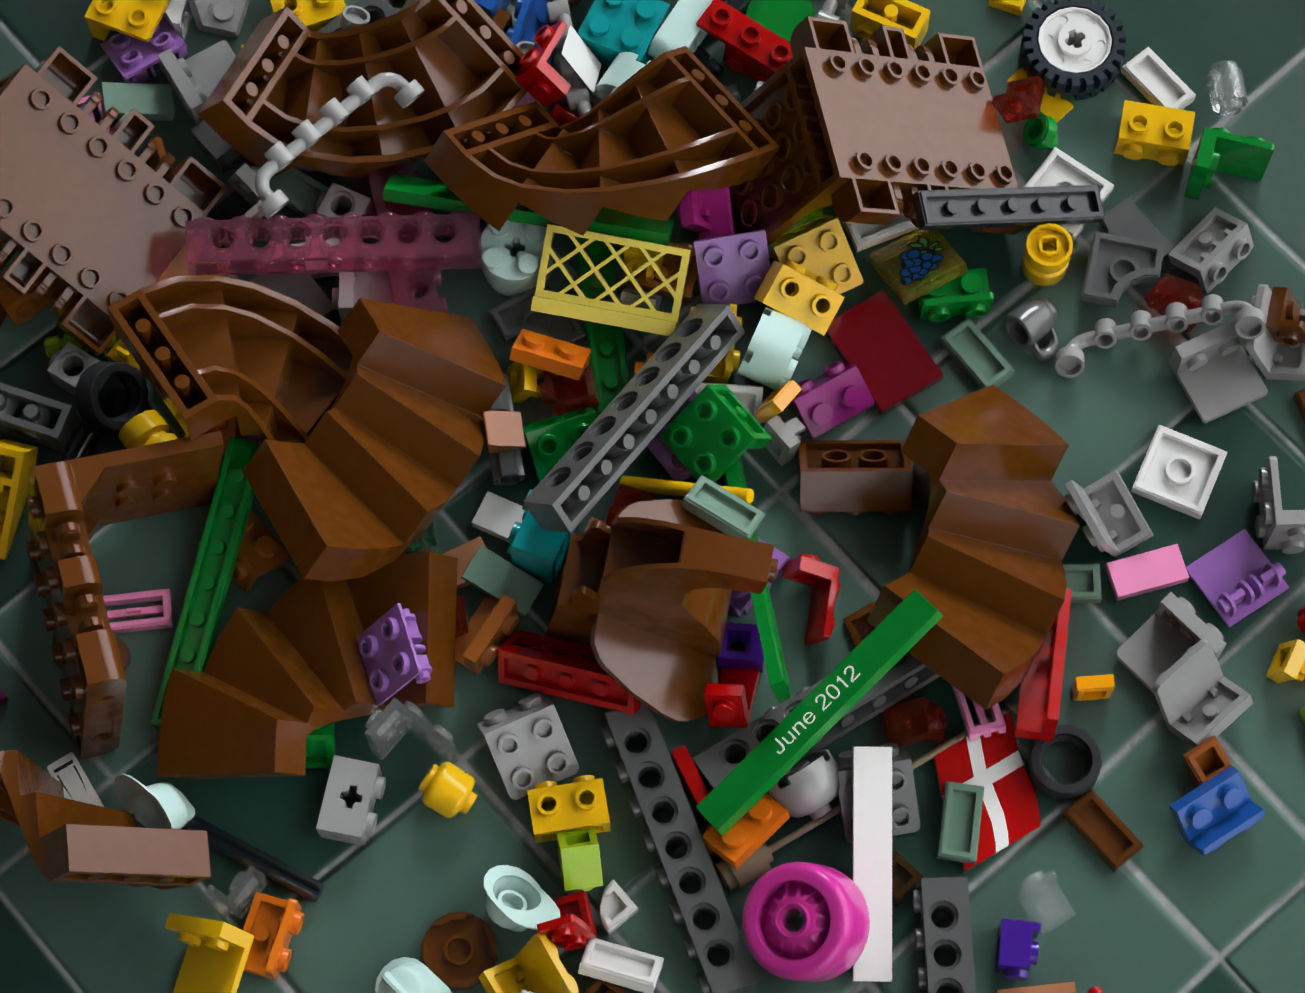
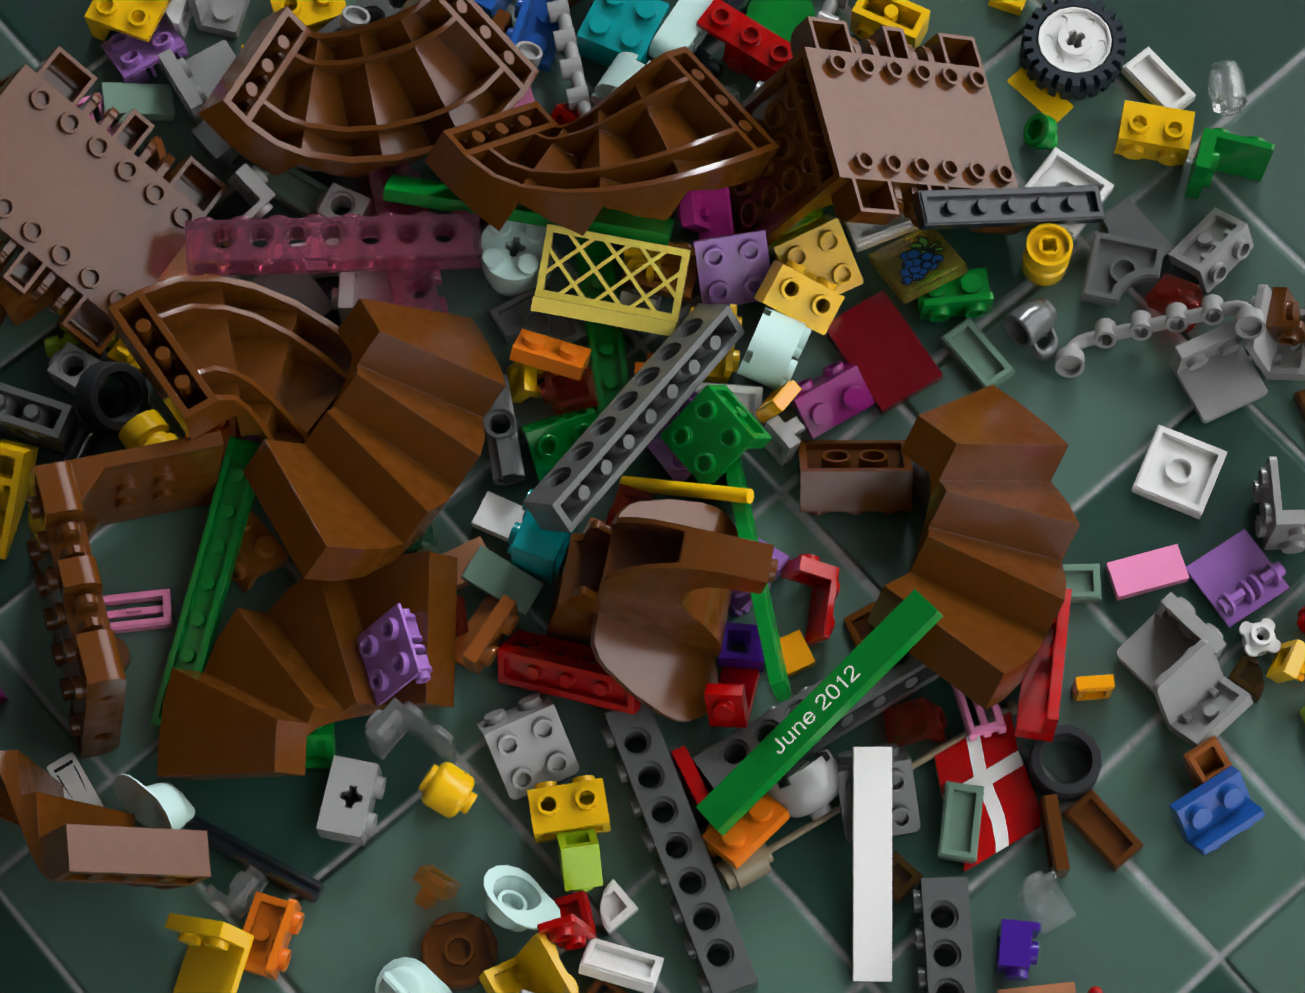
(308, 133): light grey bar -> none
(435, 885): none -> clear orange tile
(504, 431): slope -> none
(536, 73): red bracket -> none
(581, 59): white sticker -> none
(722, 509): sand green tile -> none
(796, 653): none -> light orange tile
(832, 929): dark pink wheel -> none
(1021, 99): clear red bracket -> none
(1054, 835): none -> reddish brown tile
(1110, 514): light grey bracket -> none
(1248, 676): none -> dark brown tile
(1255, 647): none -> white plate

